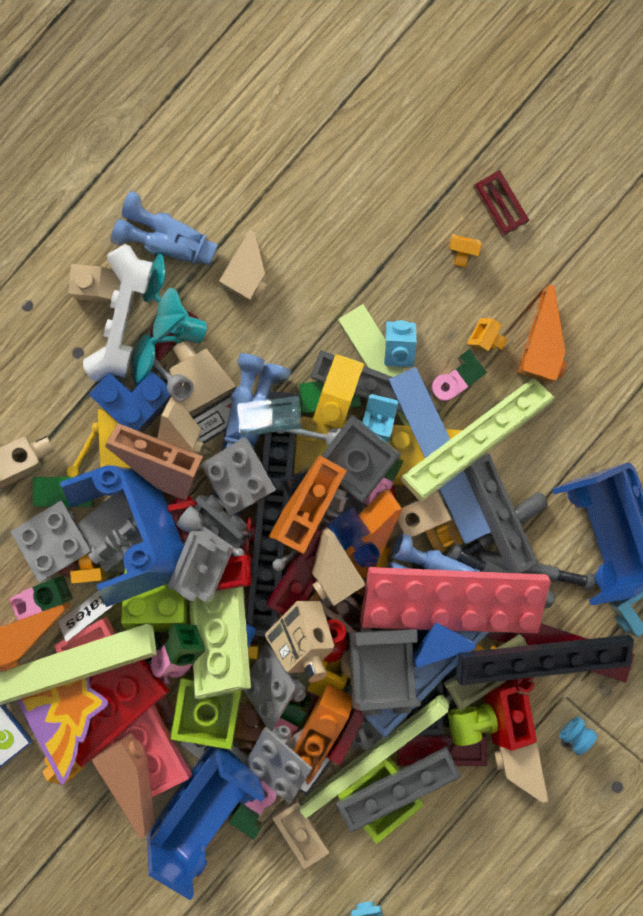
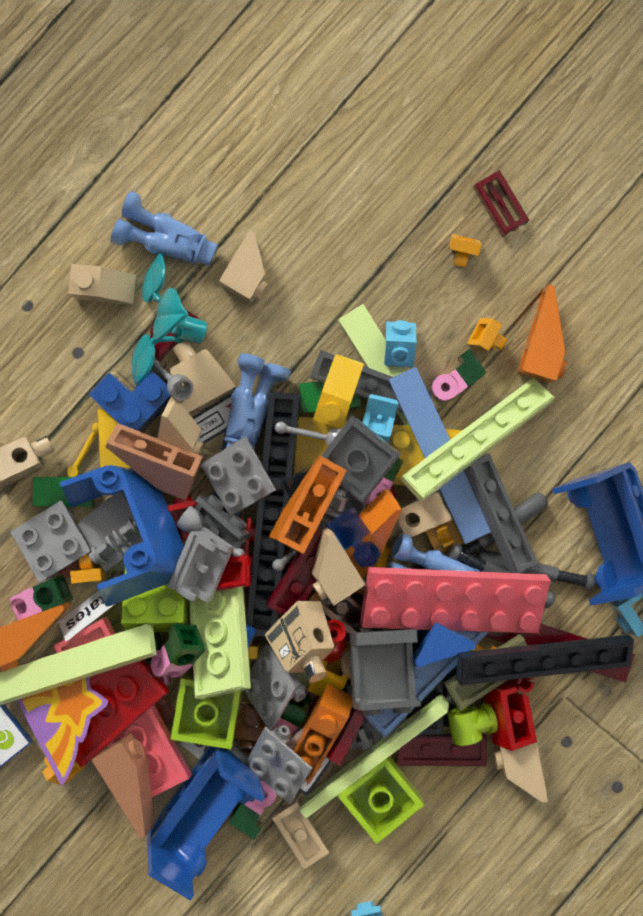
(134, 276): white plate -> none
(269, 416): clear light blue tile -> none
(398, 789): dark grey tile -> none
(578, 735): dark azure wheel -> none

